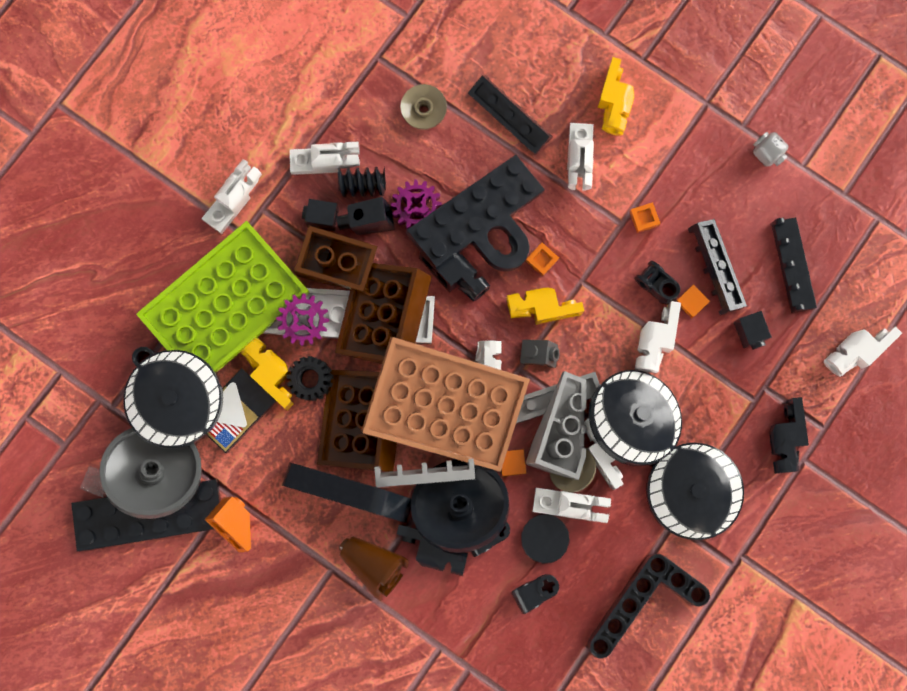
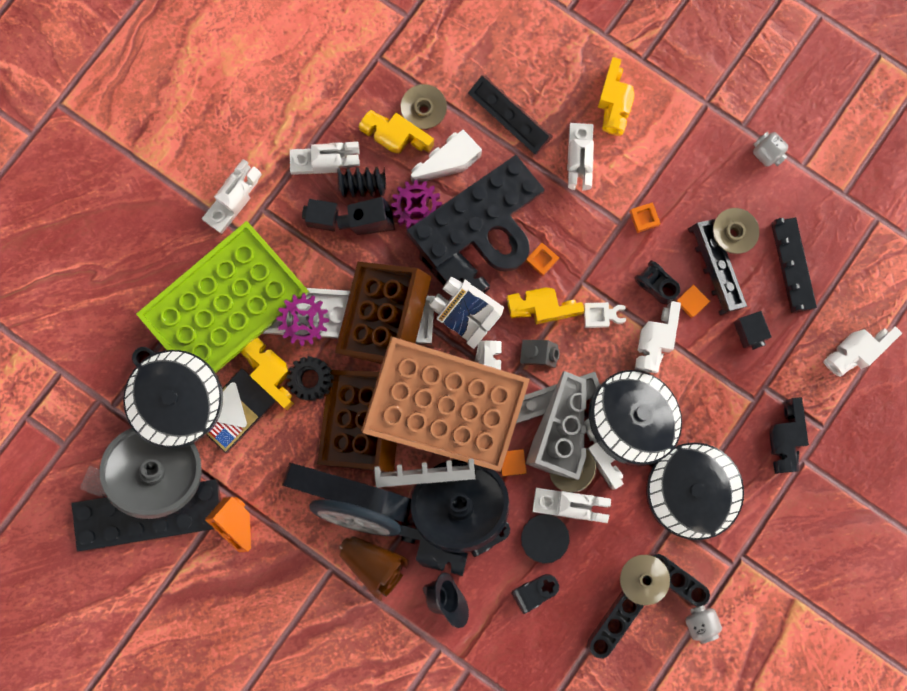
(335, 260): reddish brown slope -> none
(355, 517): none -> wedge
(395, 133): none -> yellow plate
(446, 599): none -> black piece
(452, 158): none -> white slope
(467, 311): none -> white hips
(598, 315): none -> white plate
(632, 576): none -> dark tan dish
(703, 624): none -> light grey head
(741, 222): none -> dark tan dish

